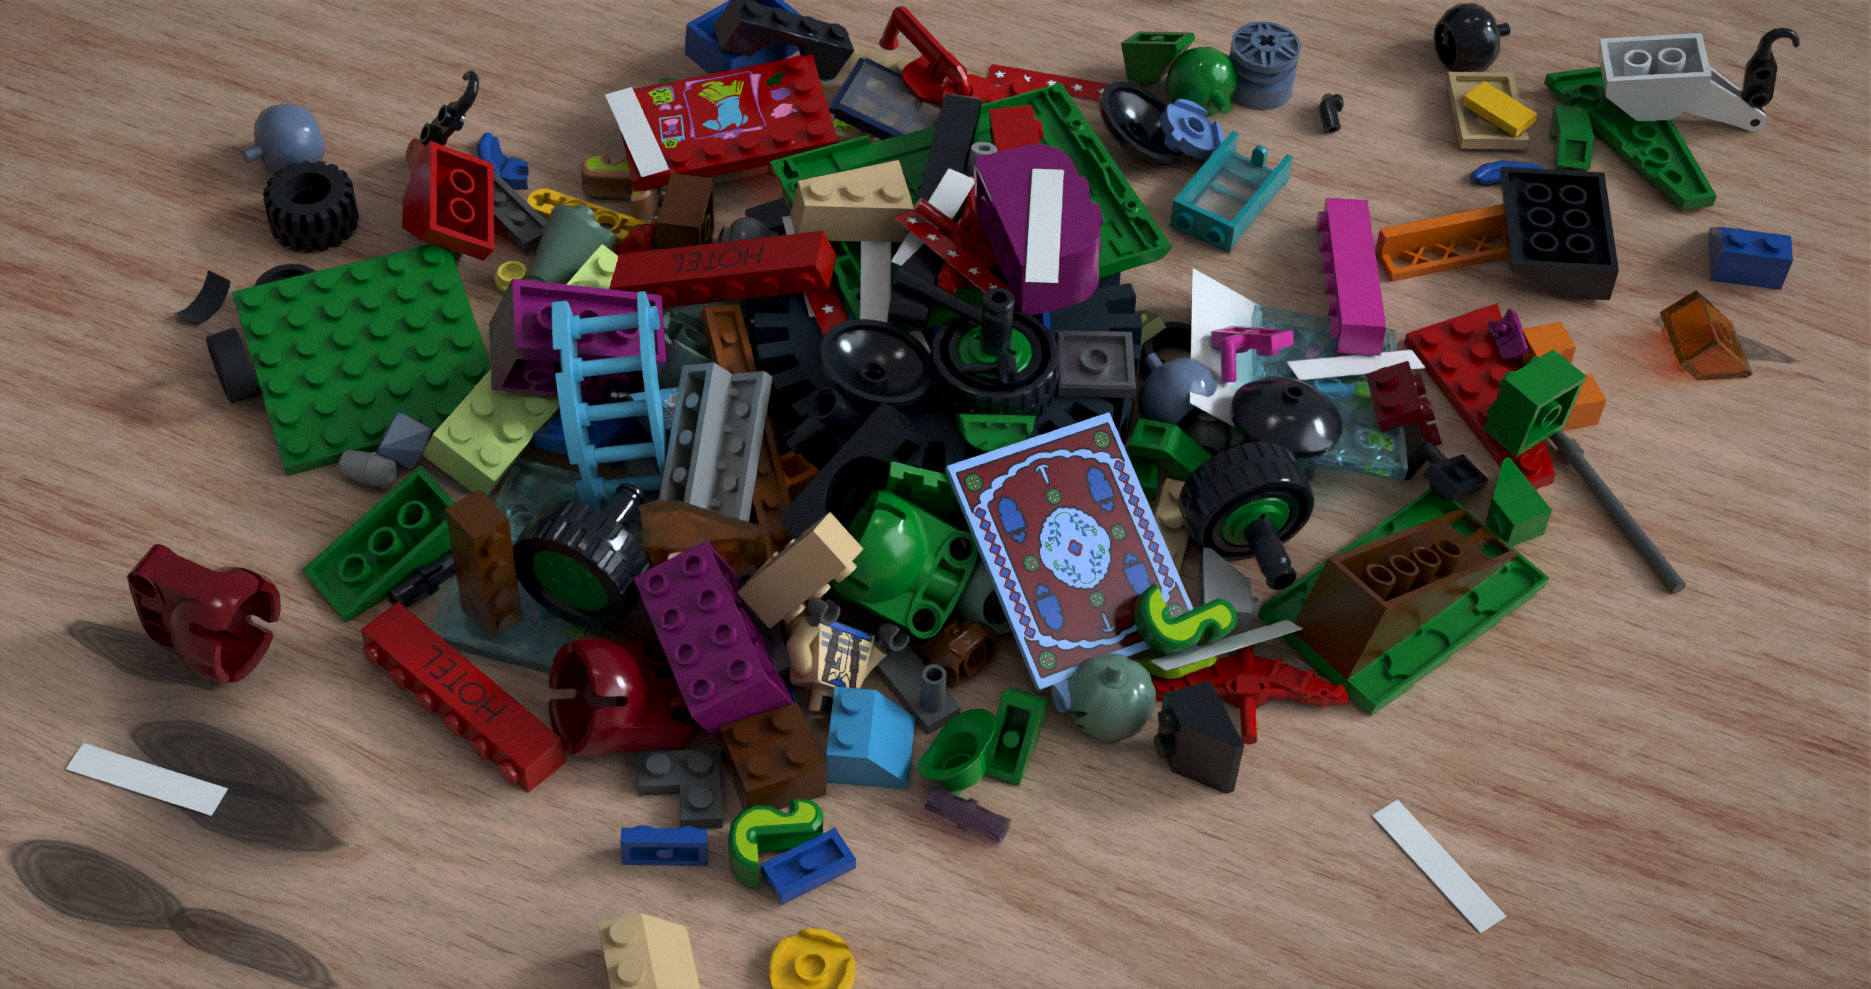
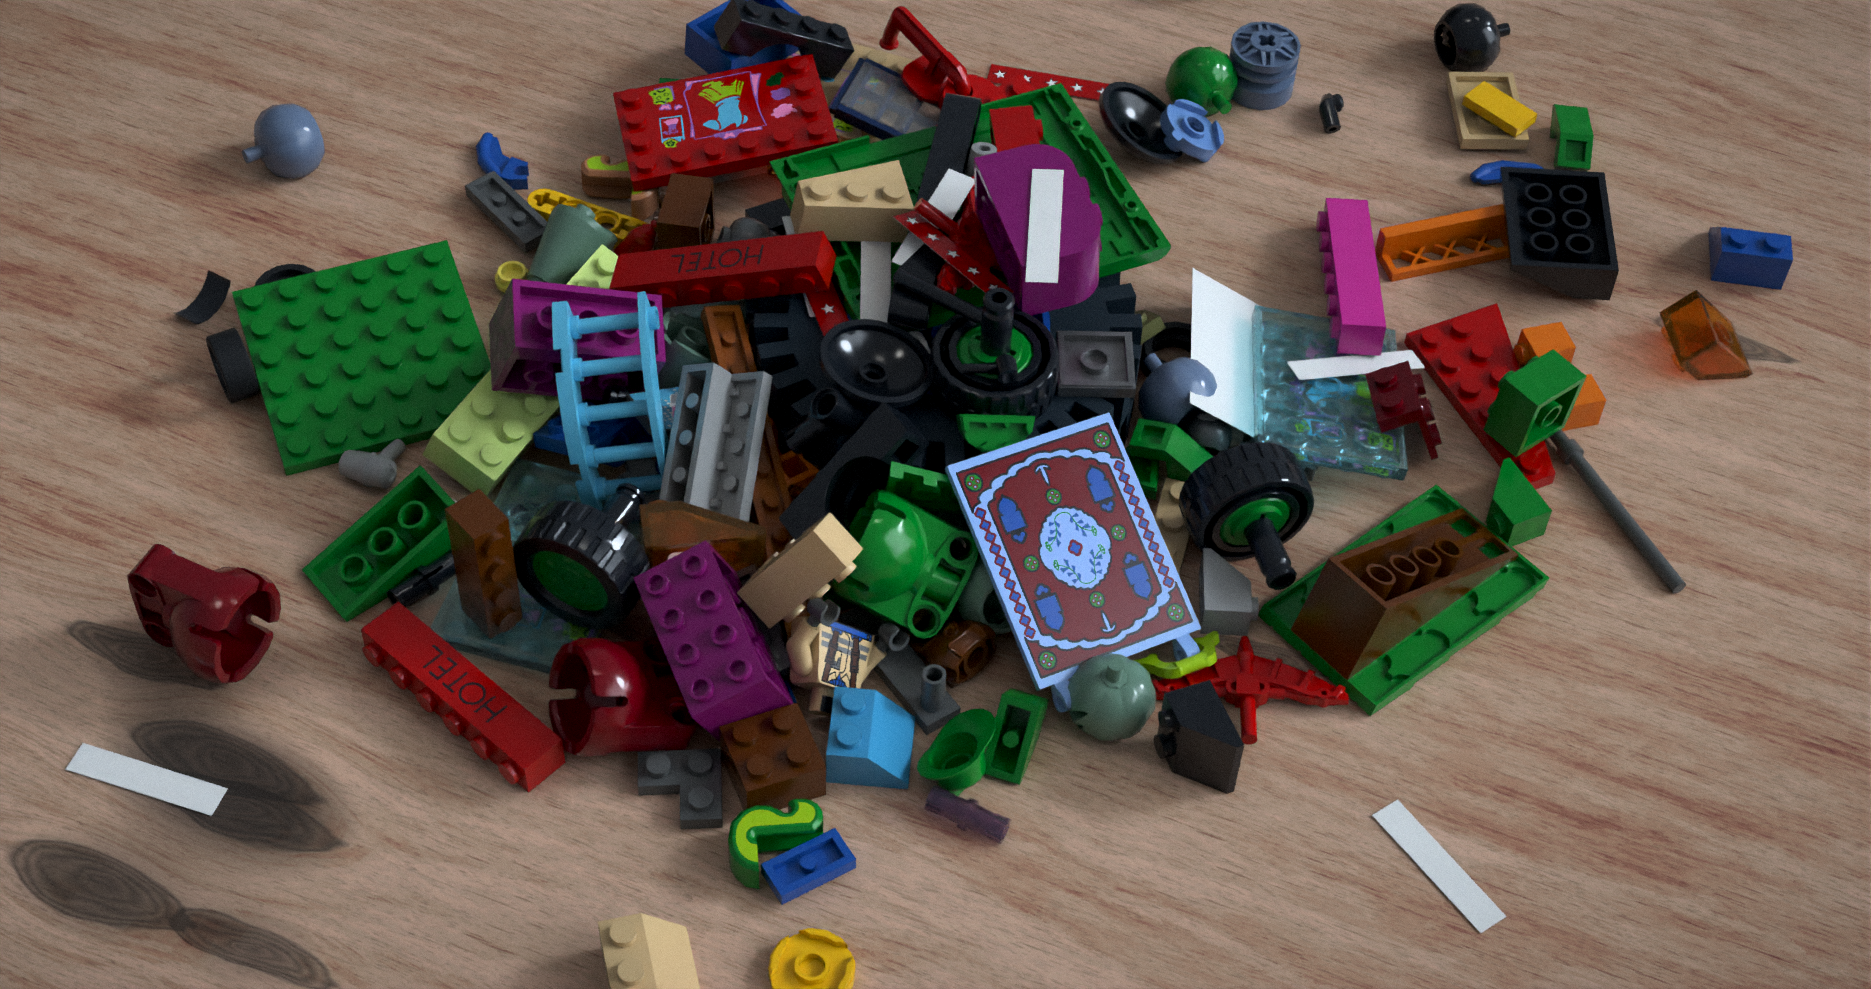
(311, 206): black tyre -> none
(404, 440): sand blue slope -> none
(449, 190): red slope -> none
(637, 132): white sticker -> none
(664, 846): blue plate -> none
(1151, 54): green slope -> none
(1178, 634): green animal -> none
(1226, 645): white sticker -> none
(1228, 194): teal door -> none
(1241, 339): dark pink plate -> none
(1288, 415): black dish -> none
(1447, 477): black plate -> none
(1509, 336): magenta piece -> none
(1649, 146): green wing -> none
(1672, 75): white slope -> none

